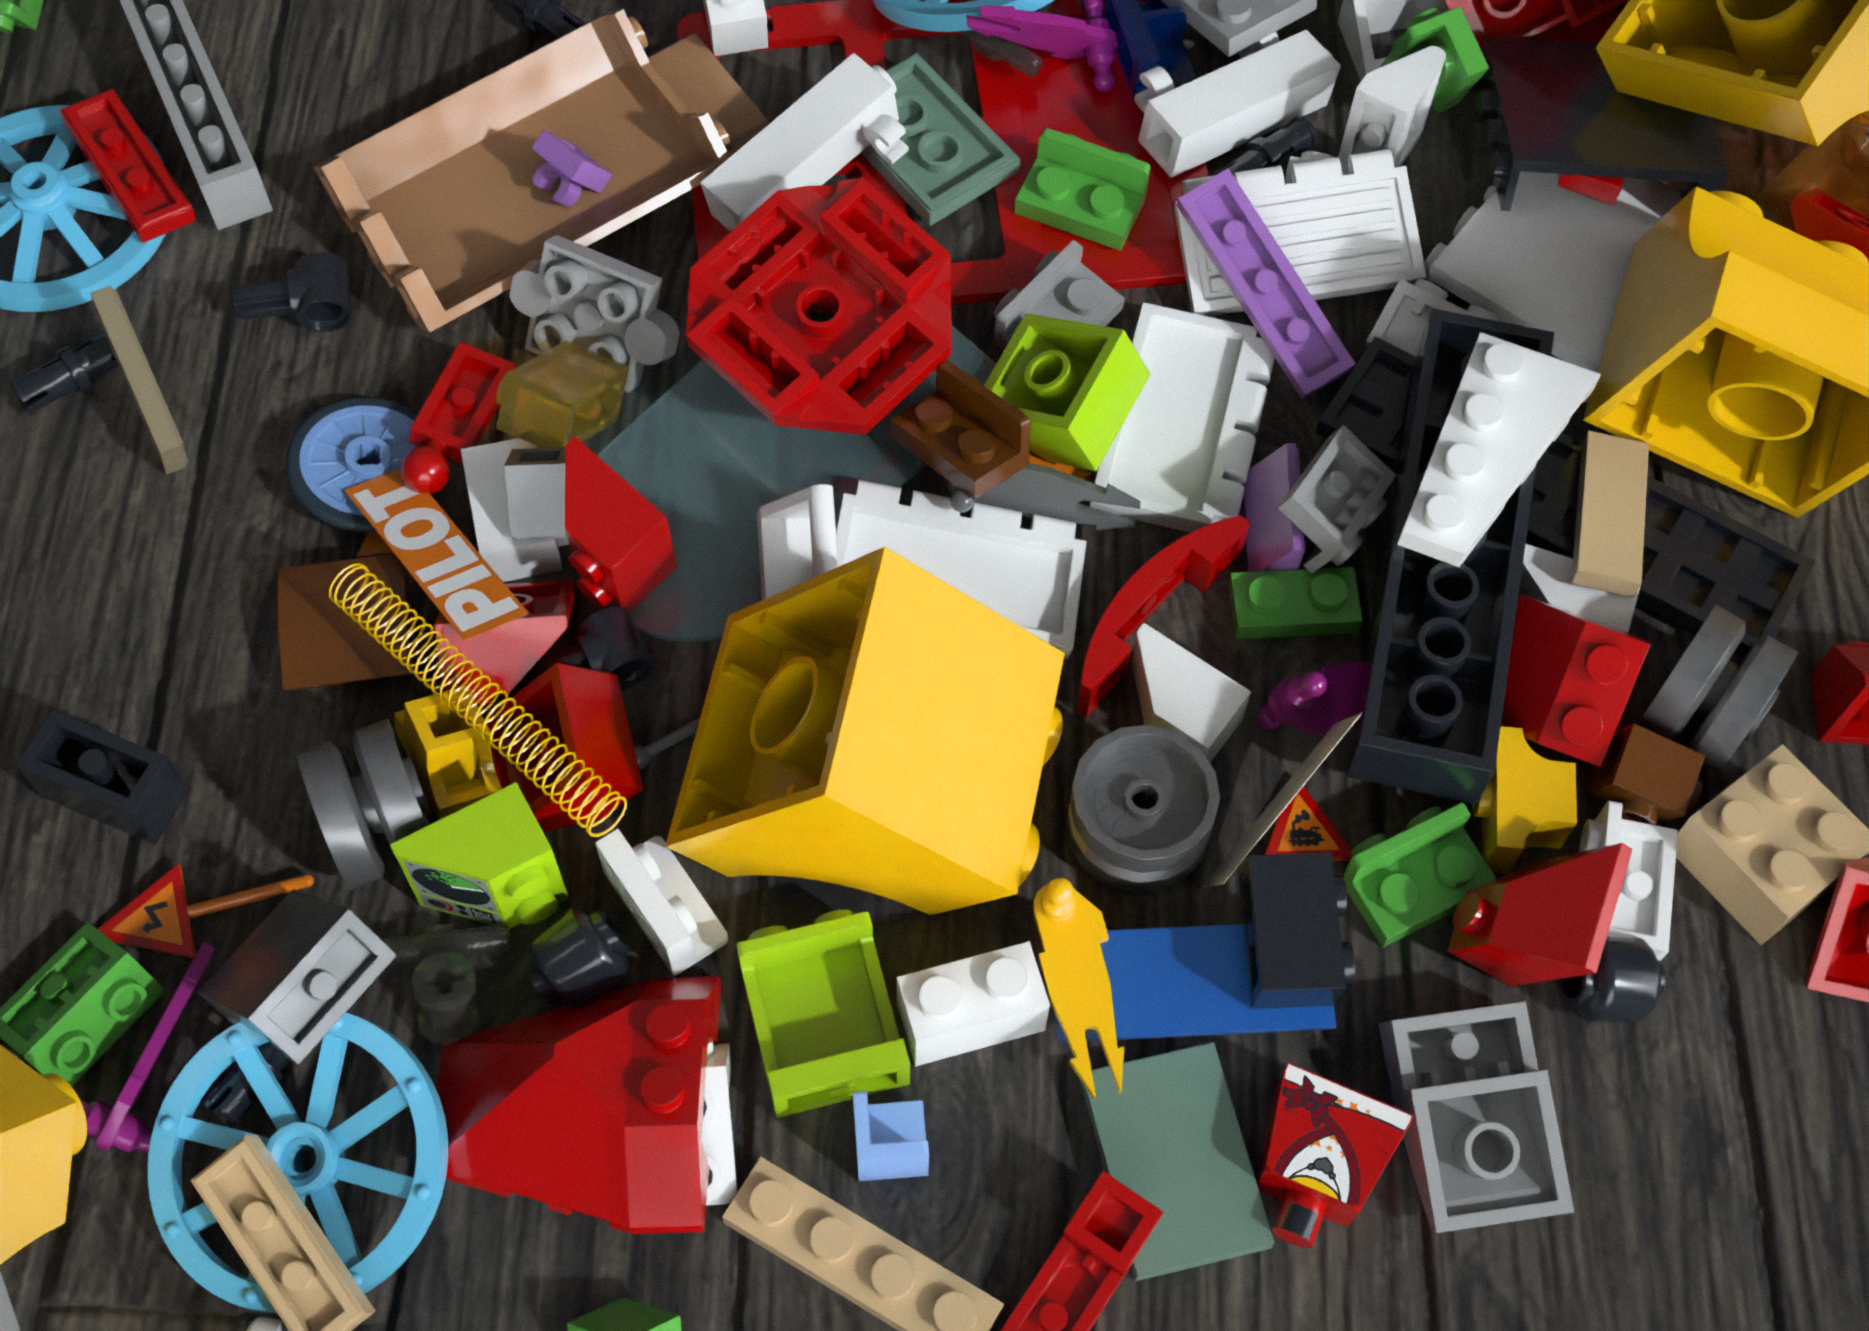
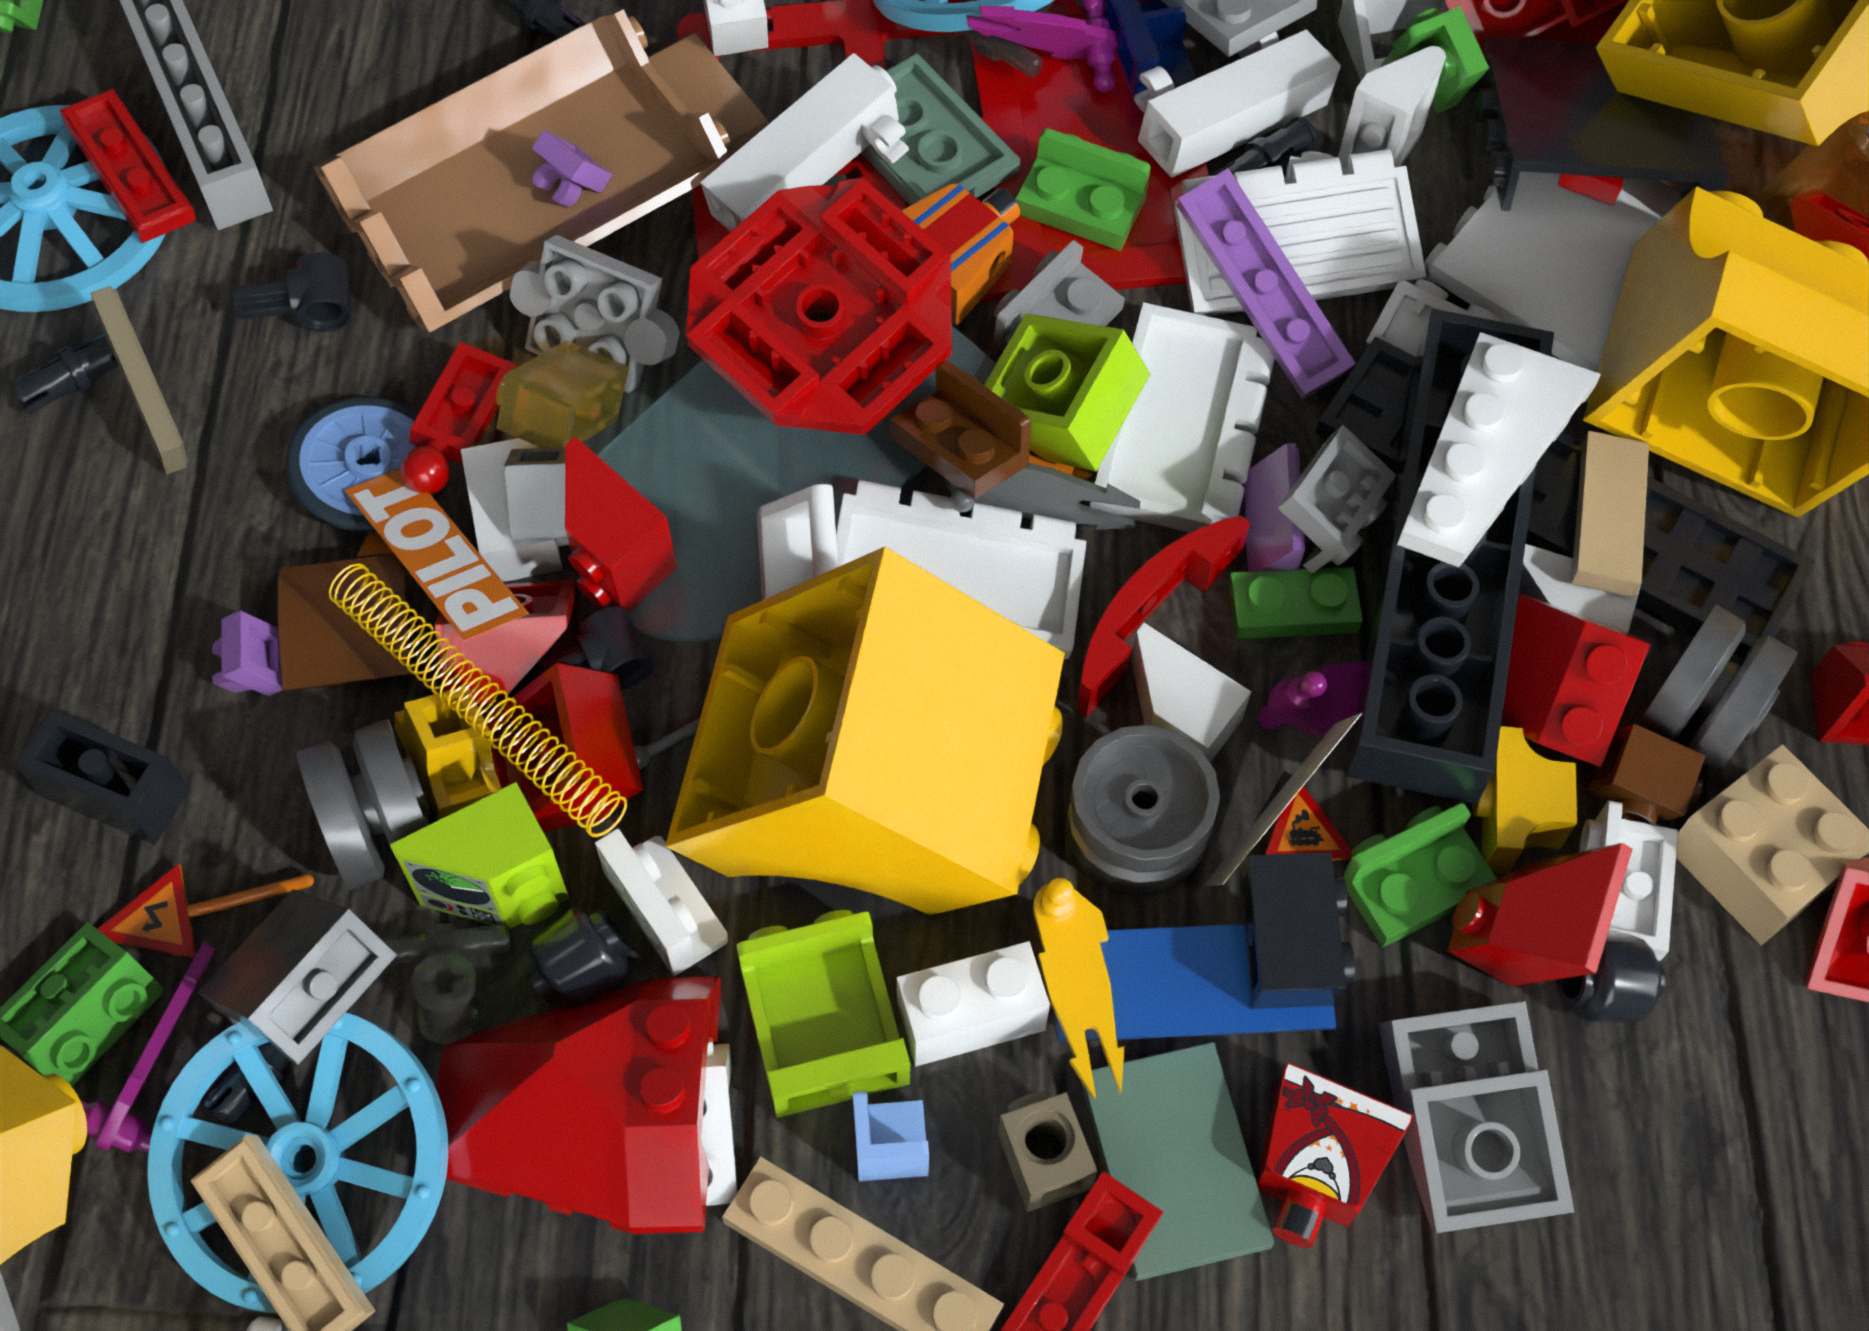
(248, 655): none -> medium lavender tile
(974, 235): none -> torso
(1039, 1179): none -> dark tan brick

